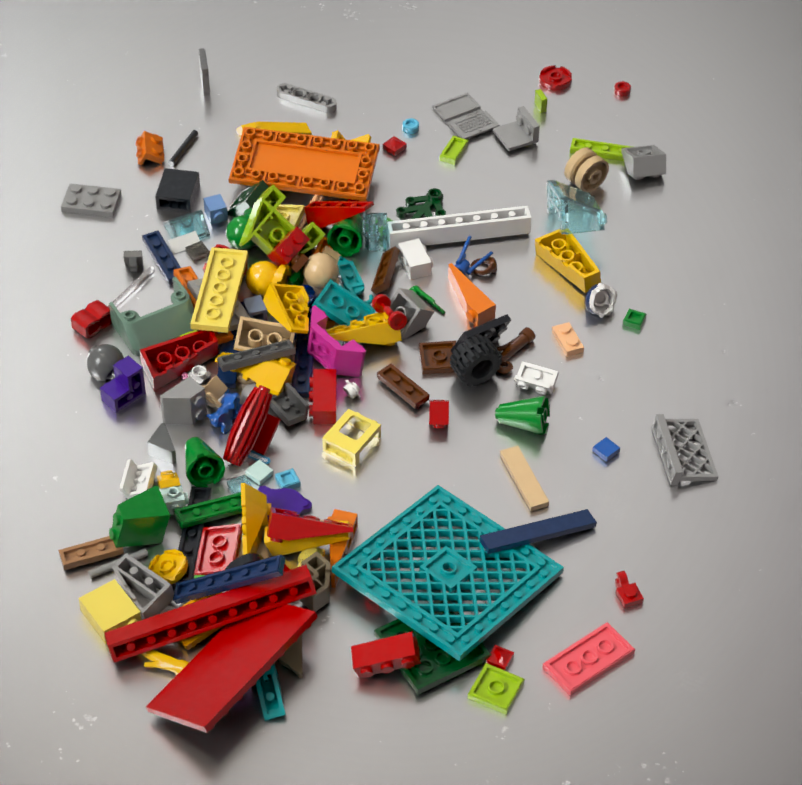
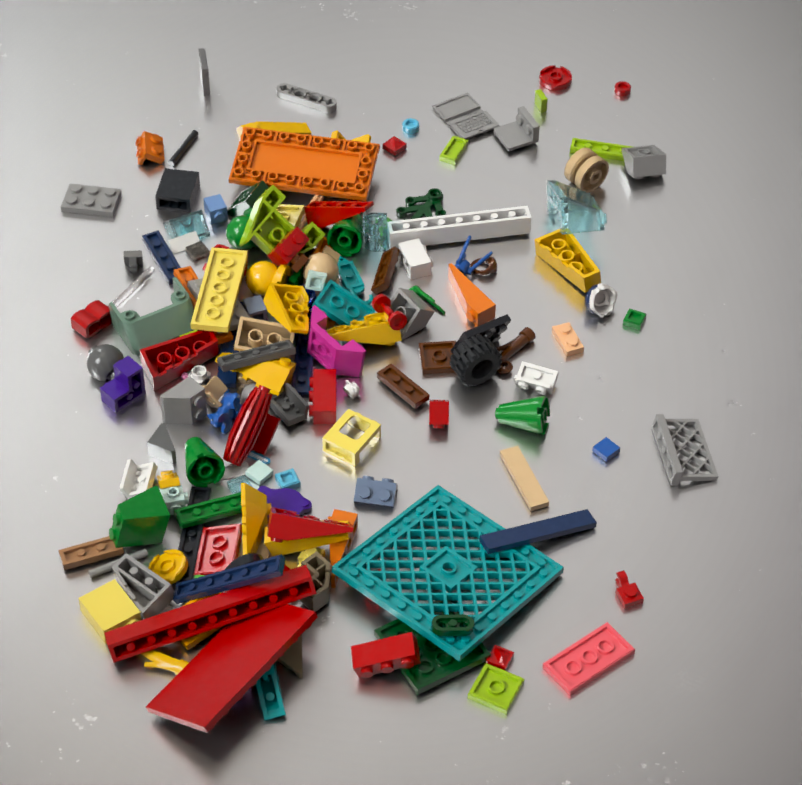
(315, 280): none -> light aqua tile
(375, 492): none -> sand blue bracket
(452, 625): none -> dark green plate

